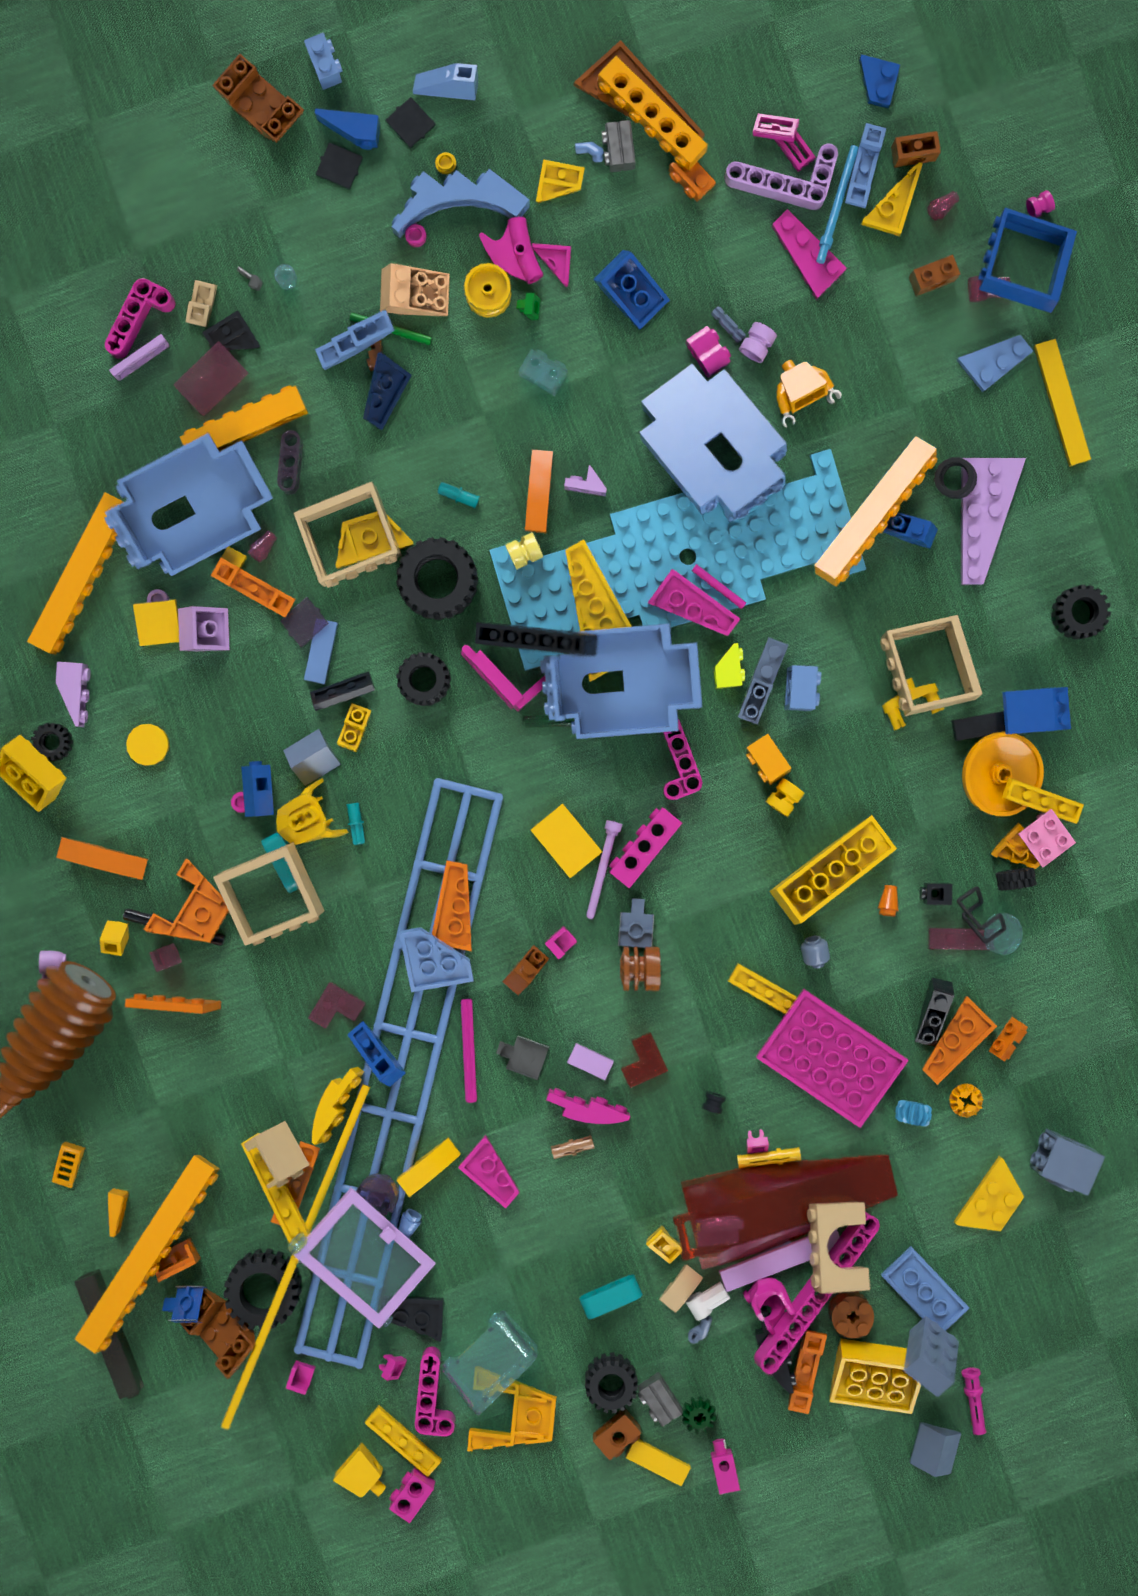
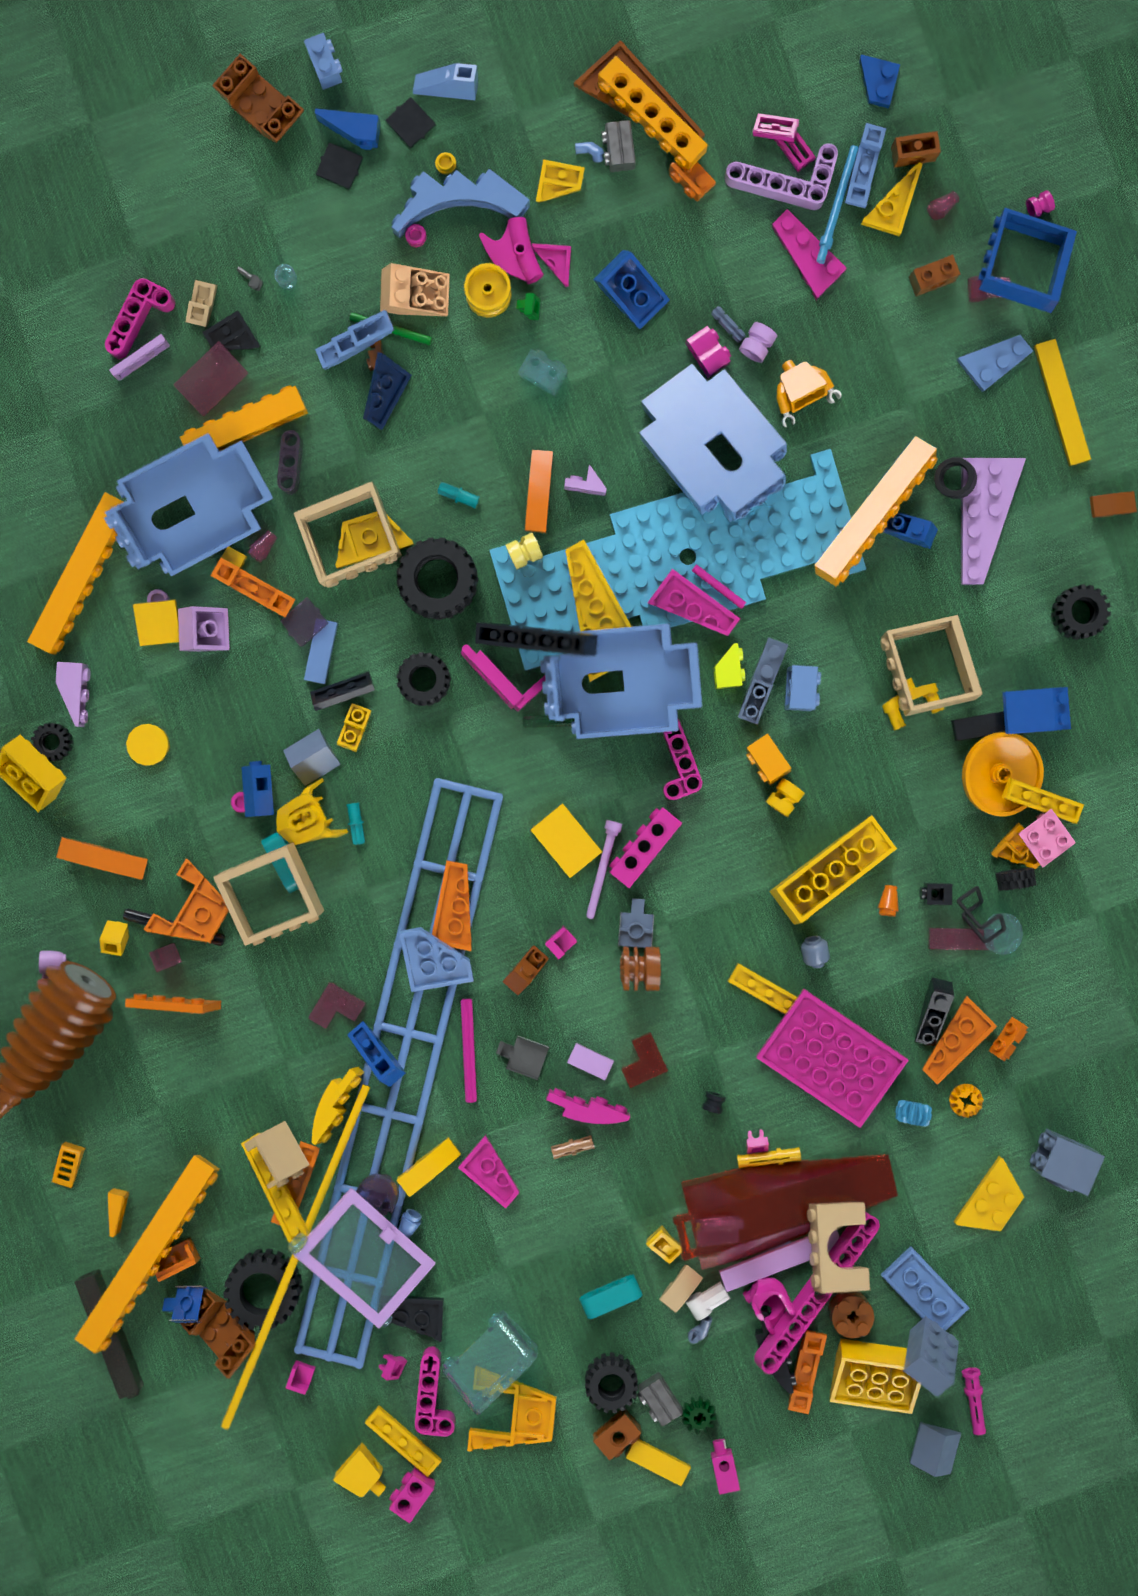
(1113, 504): none -> dark orange slope

